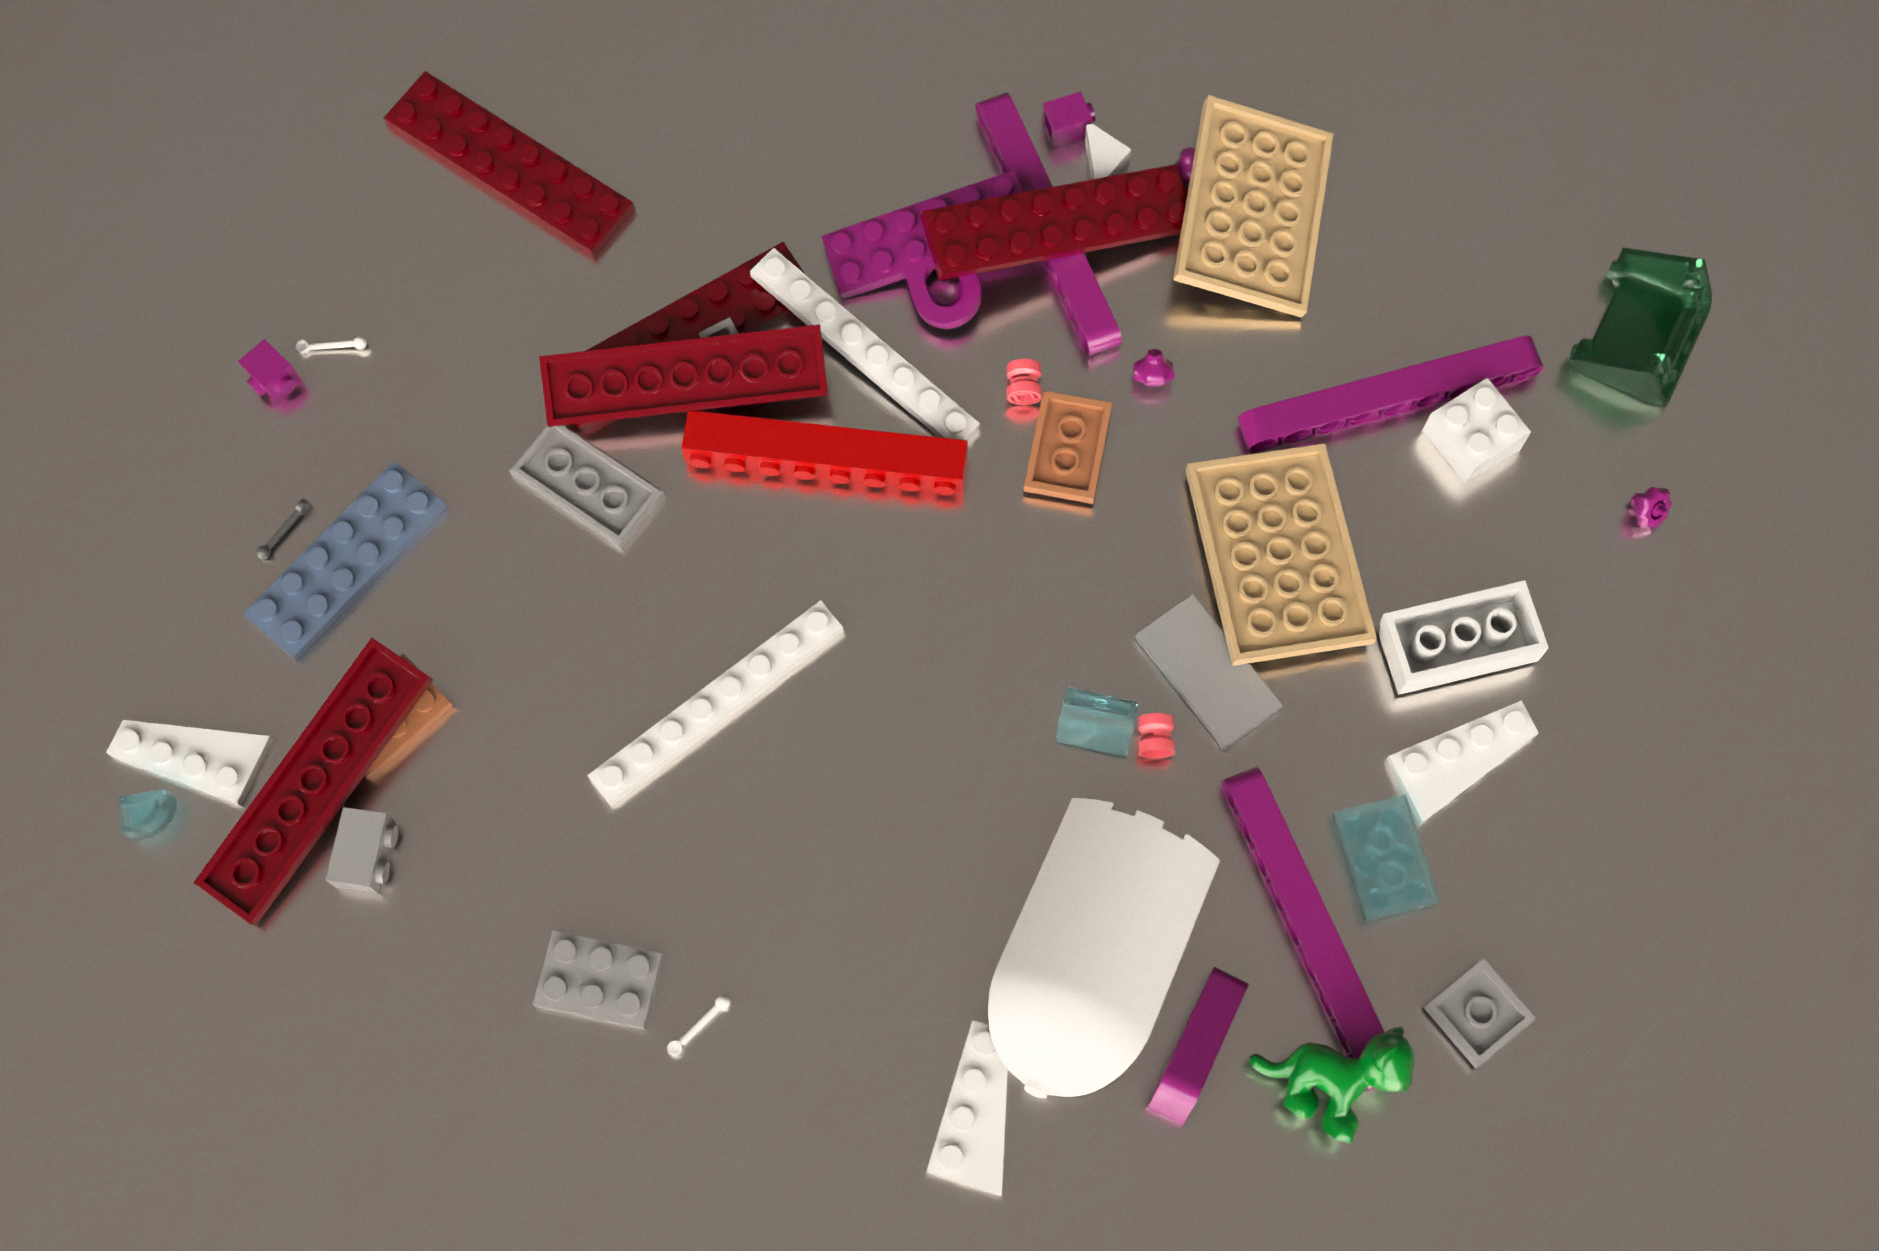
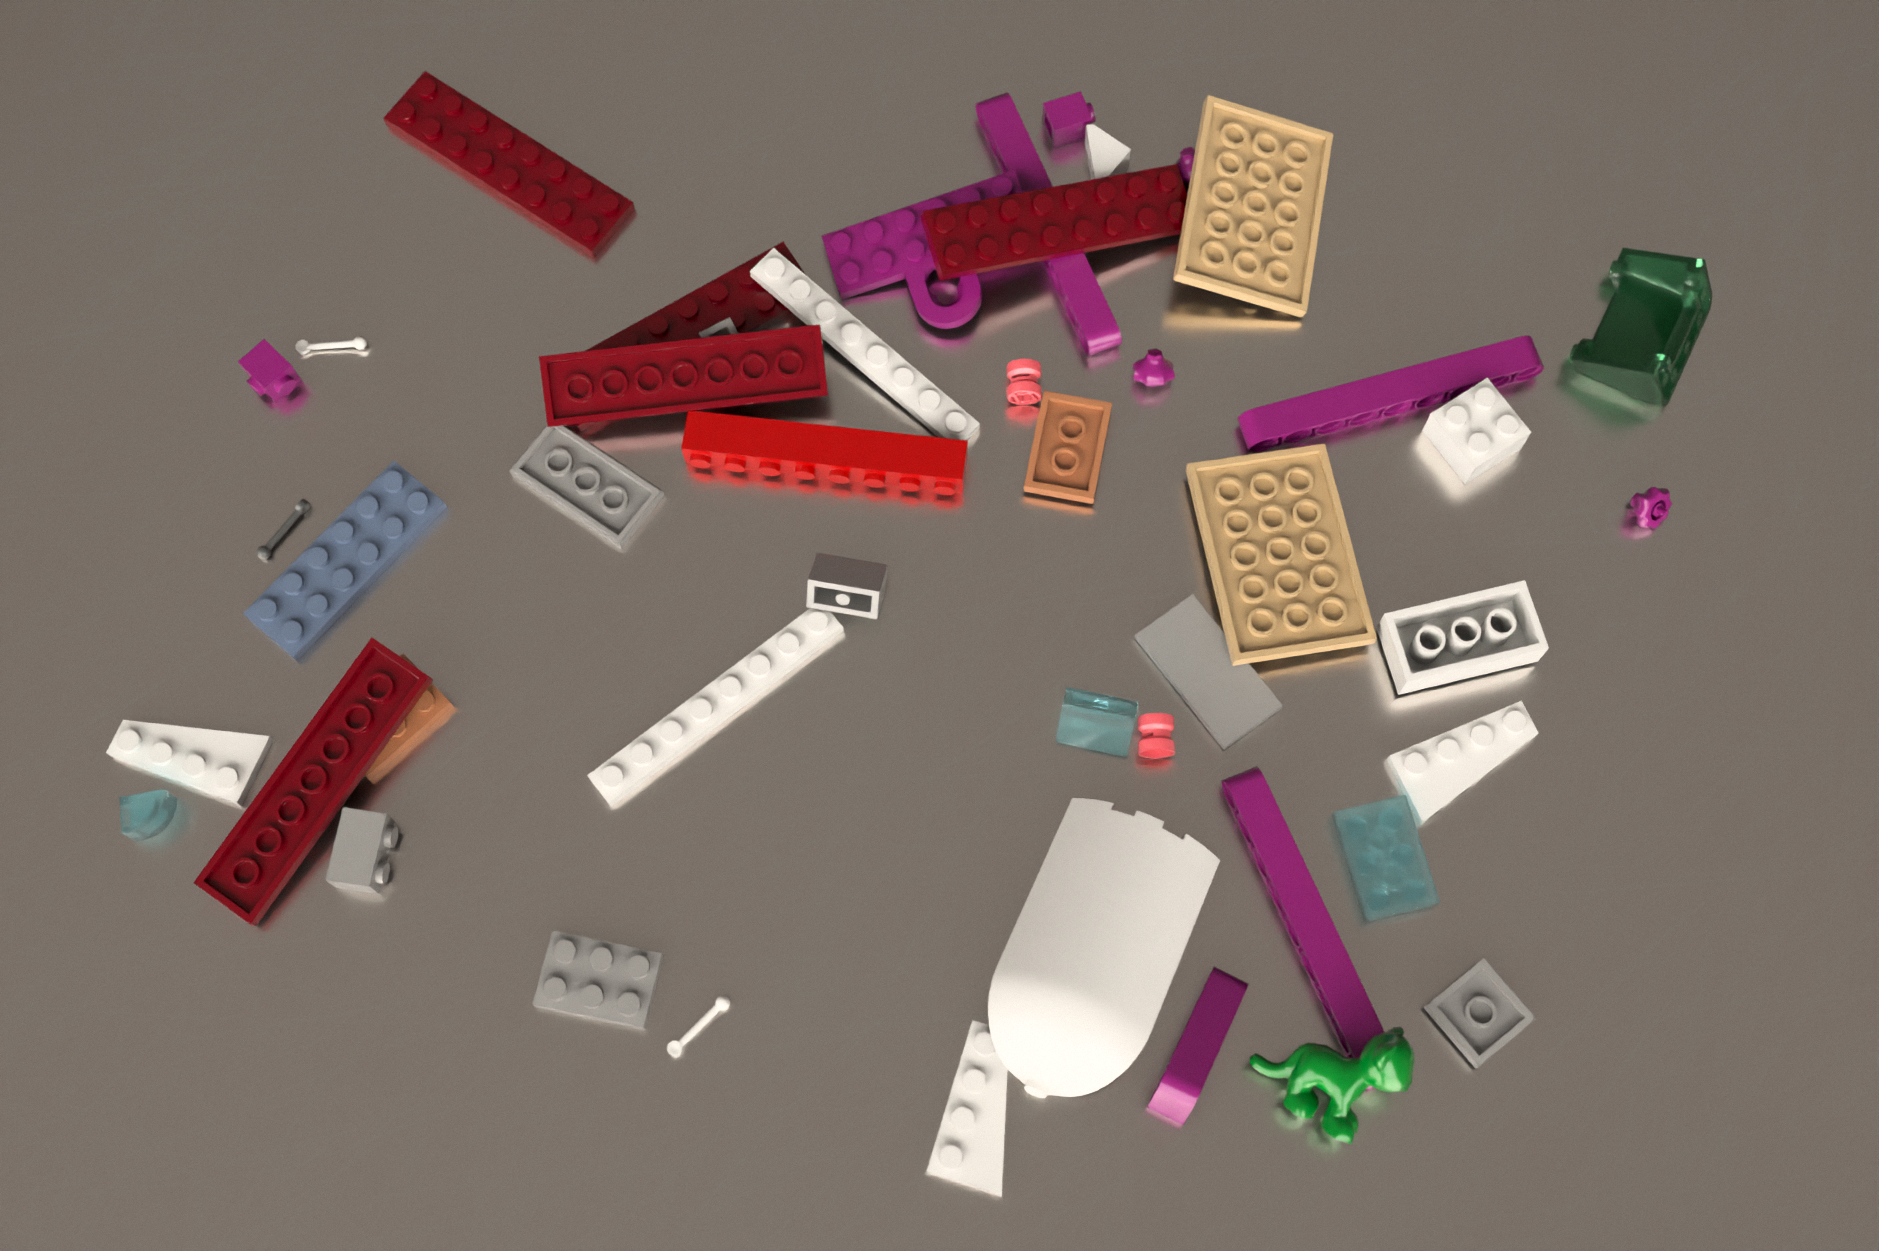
(846, 585): none -> light grey brick

